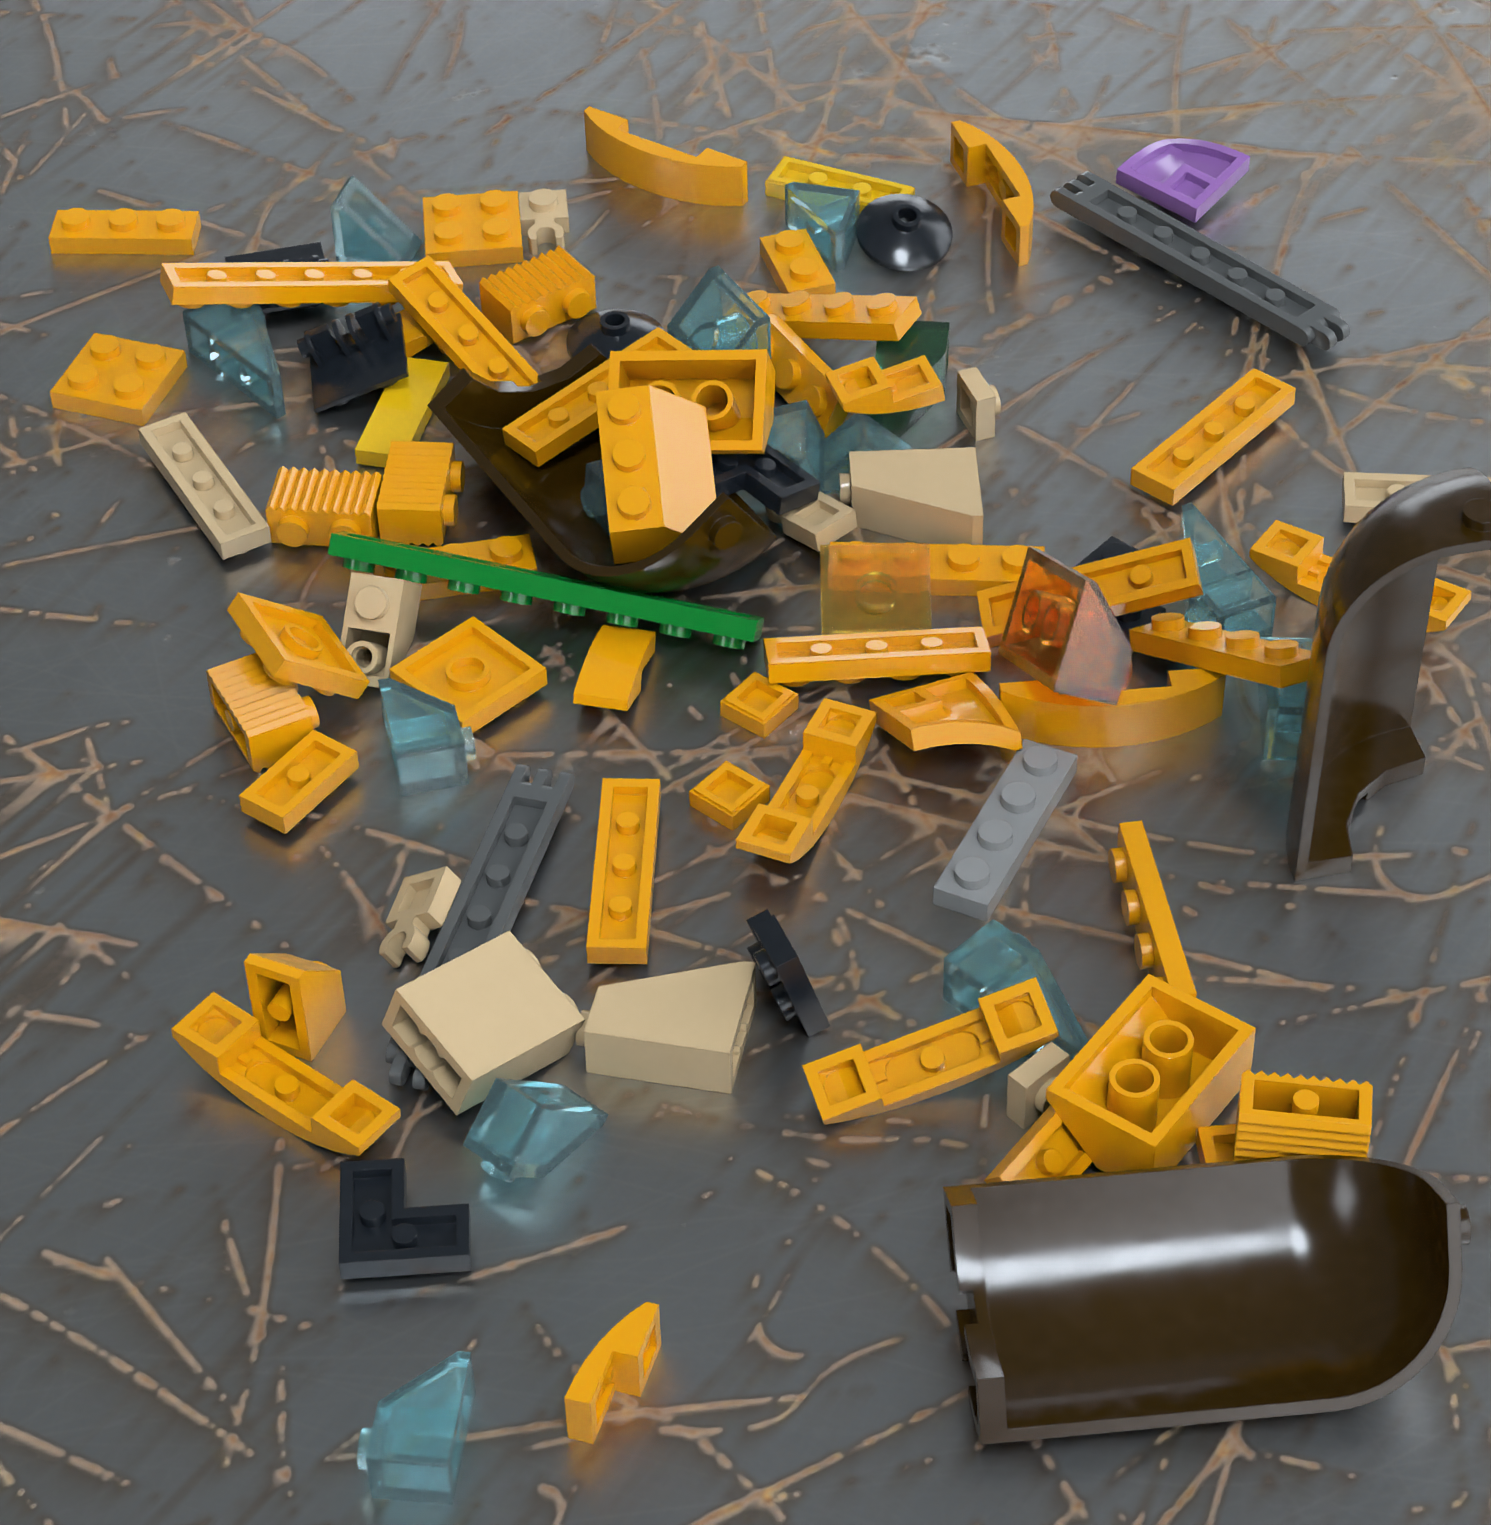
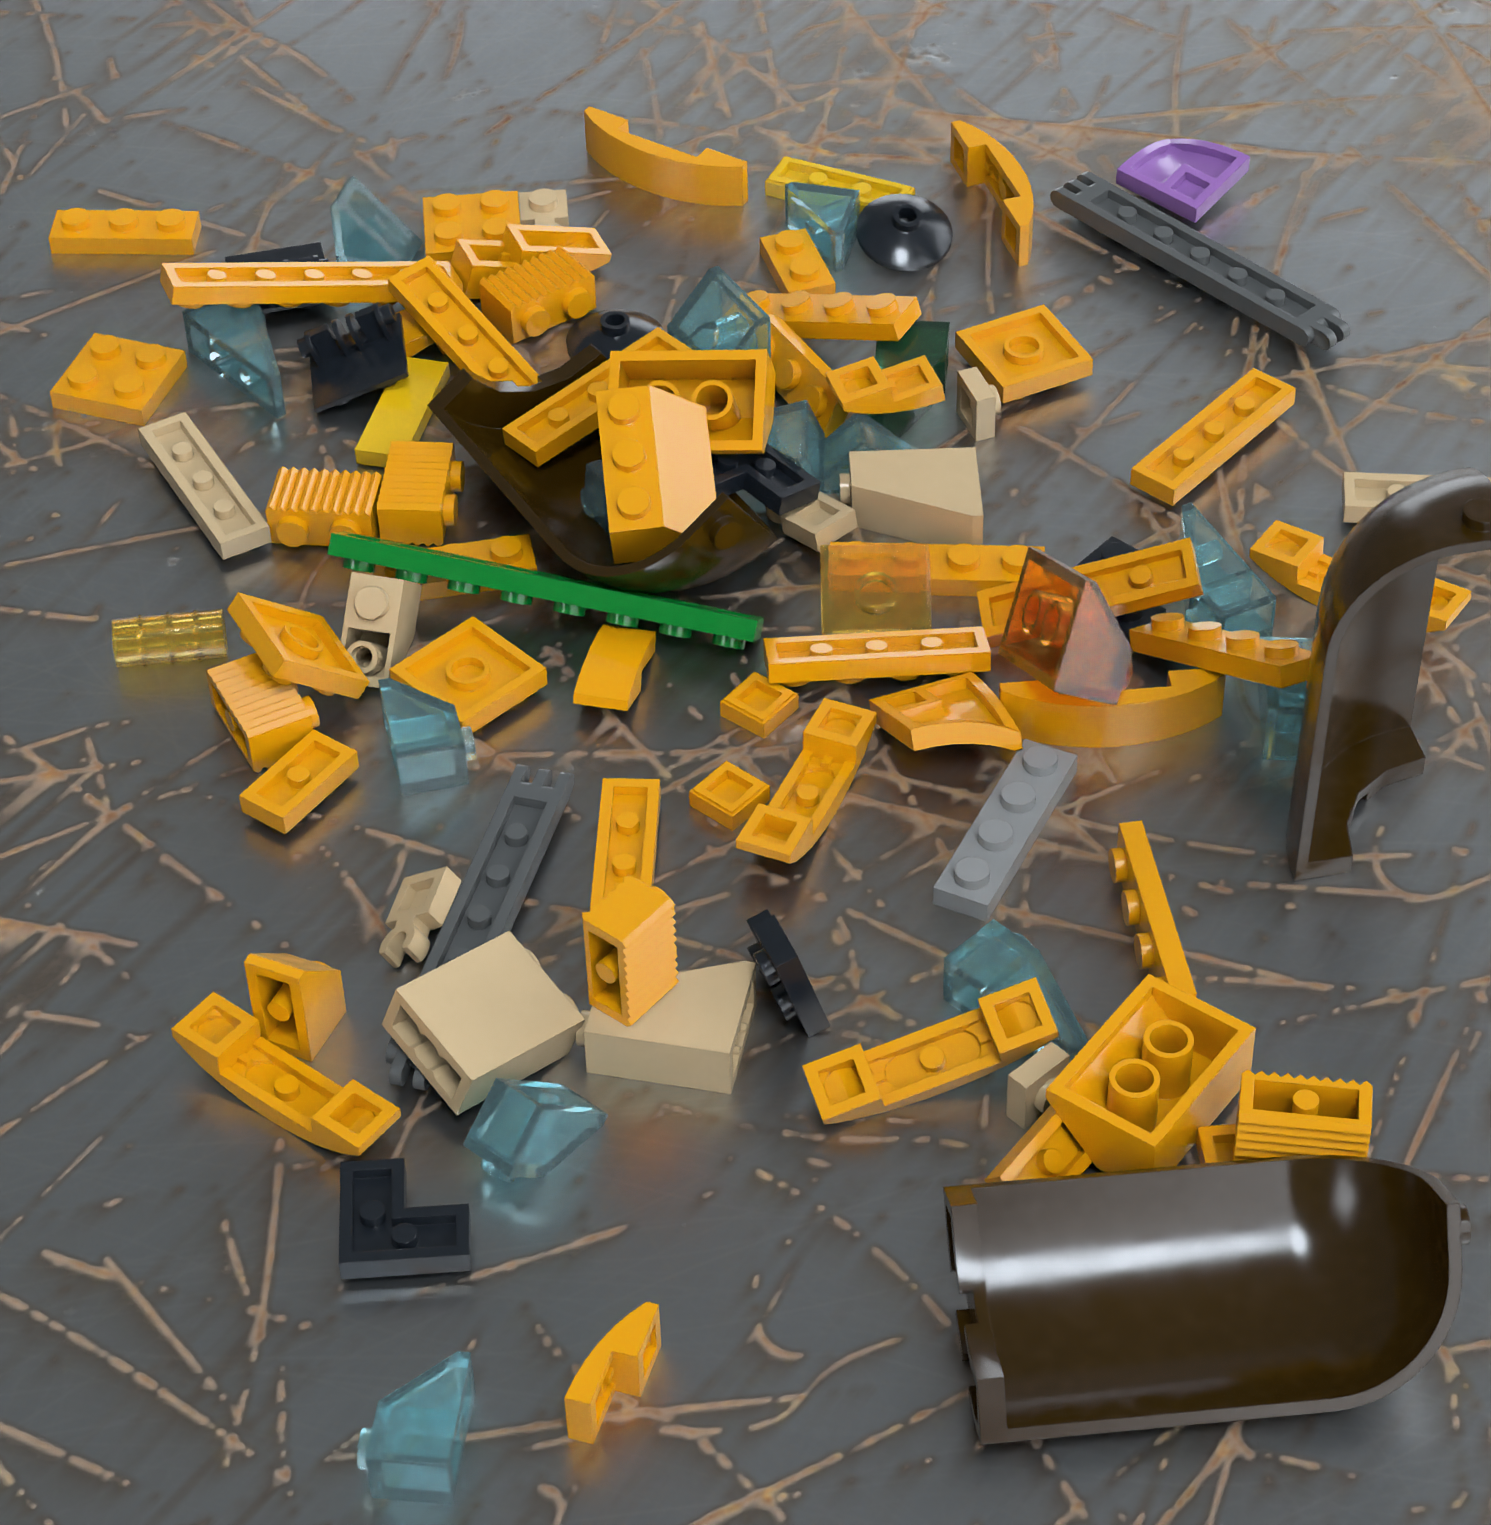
(169, 638): none -> clear yellow axle
(480, 258): none -> light orange slope
(630, 950): none -> light orange brick
(1024, 353): none -> light orange plate

